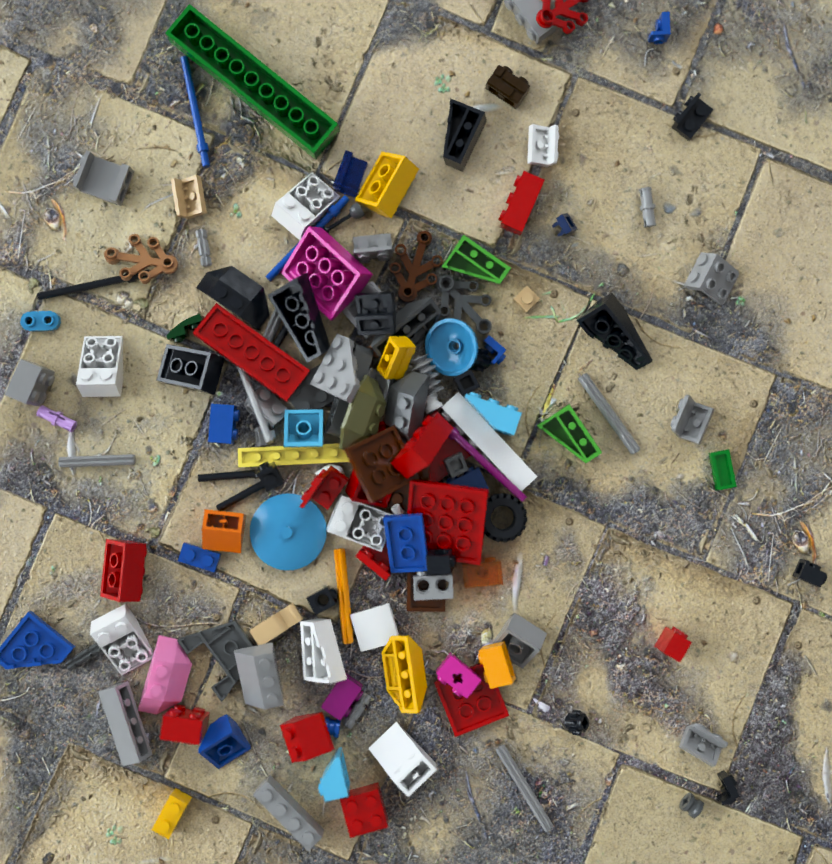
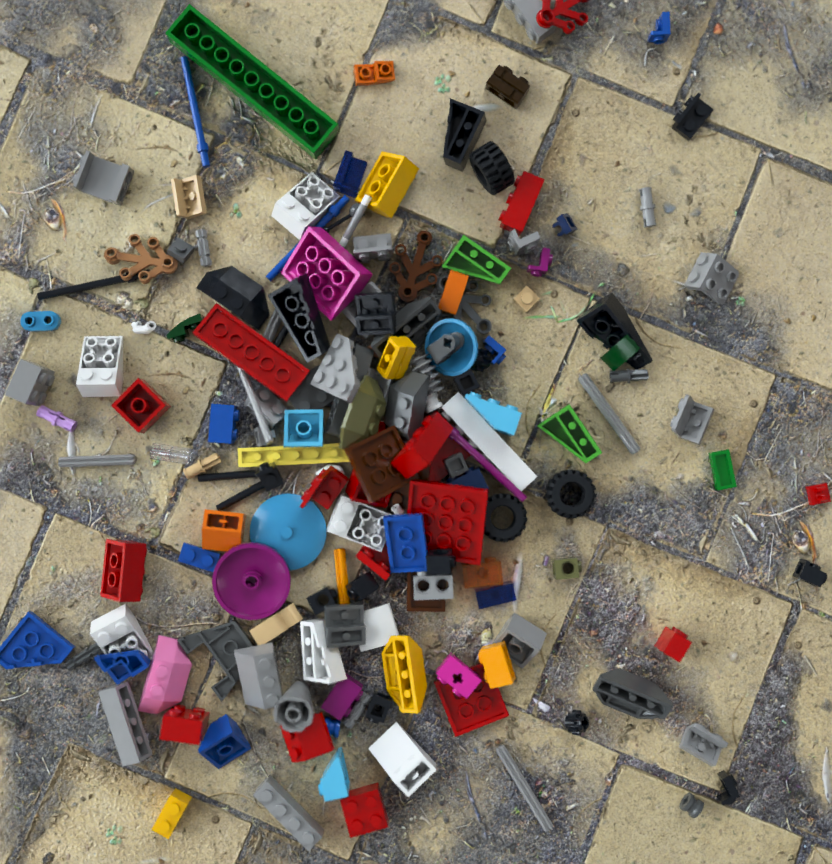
(123, 664): none -> blue slope
(140, 405): none -> red brick
(145, 329): none -> white arm
(171, 453): none -> clear axle
(180, 250): none -> dark grey plate
(190, 369): black slope -> none
(202, 466): none -> tan axle
(251, 581): none -> magenta dish
(294, 708): none -> light grey cone
(344, 625): none -> dark grey slope
(355, 220): none -> light grey bar
(362, 587): none -> black brick
(374, 73): none -> orange slope
(378, 715): none -> black brick
(445, 347): none -> dark grey piece
(453, 292): none -> orange slope
(492, 168): none -> black tyre
(495, 595): none -> clear blue panel
(522, 245): none -> light grey bracket
(543, 145): white bracket -> none
(544, 261): none -> magenta bracket
(558, 563): none -> olive brick
(585, 501): none -> black tyre
(620, 352): none -> dark green slope
(628, 375): none -> dark grey axle
(632, 695): none -> dark grey wedge
(818, 494): none -> red tile

